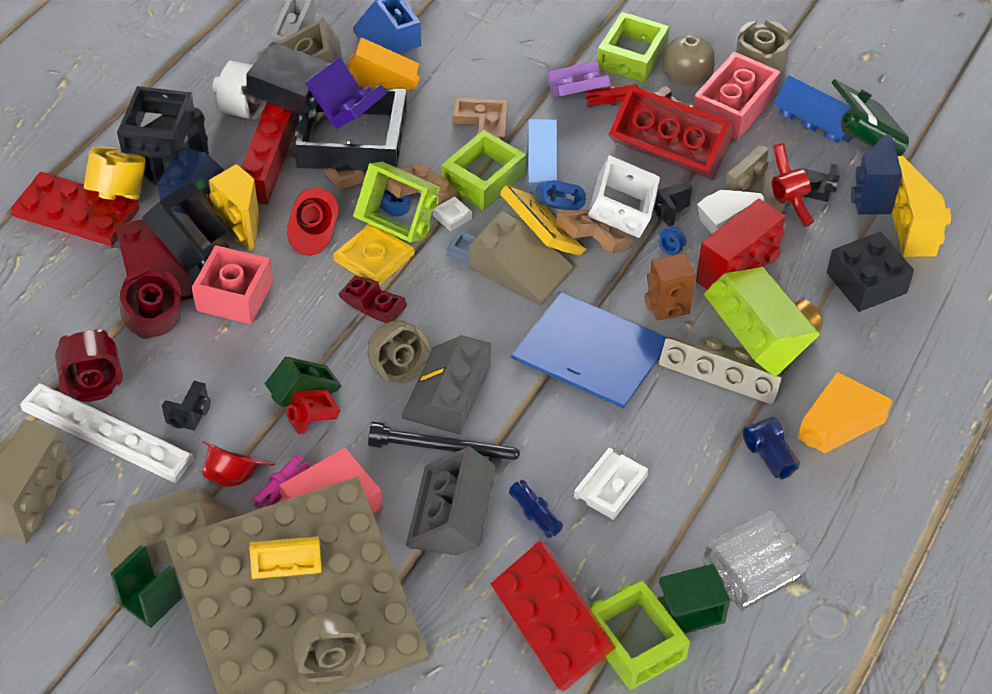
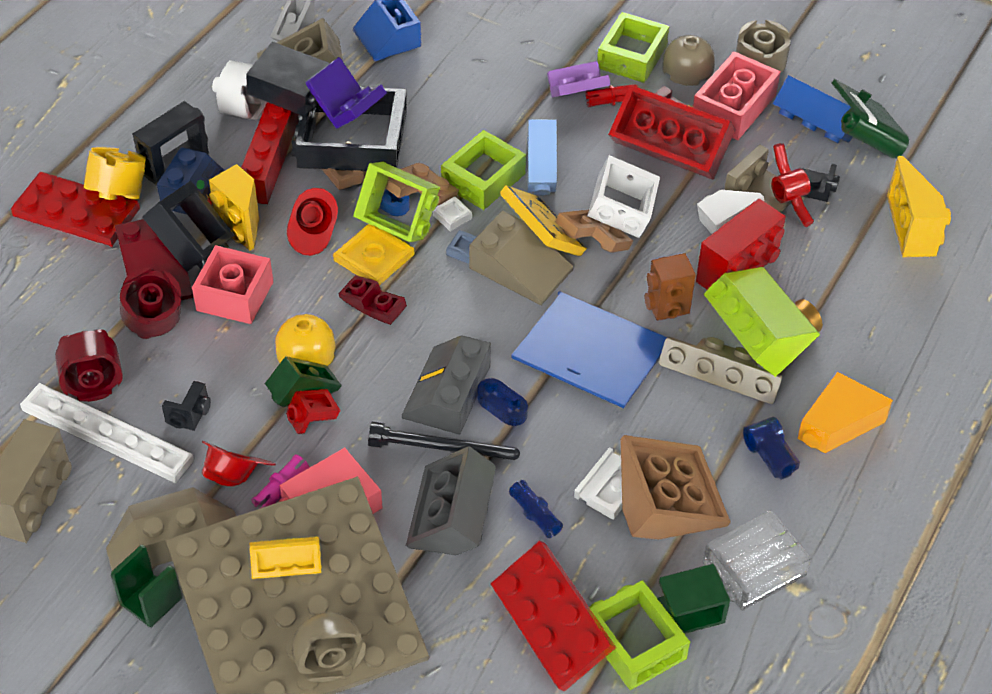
(154, 141): black window -> none
(305, 339): none -> yellow cylinder
(377, 65): light orange slope -> none
(398, 351): dark tan cylinder -> none
(487, 113): medium nougat plate -> none
(500, 404): none -> clear blue beam
(560, 200): blue beam -> none
(667, 244): blue plate -> none
(668, 489): none -> medium nougat slope
(672, 199): black bracket -> none
(870, 271): black brick -> none
(877, 179): dark blue slope -> none

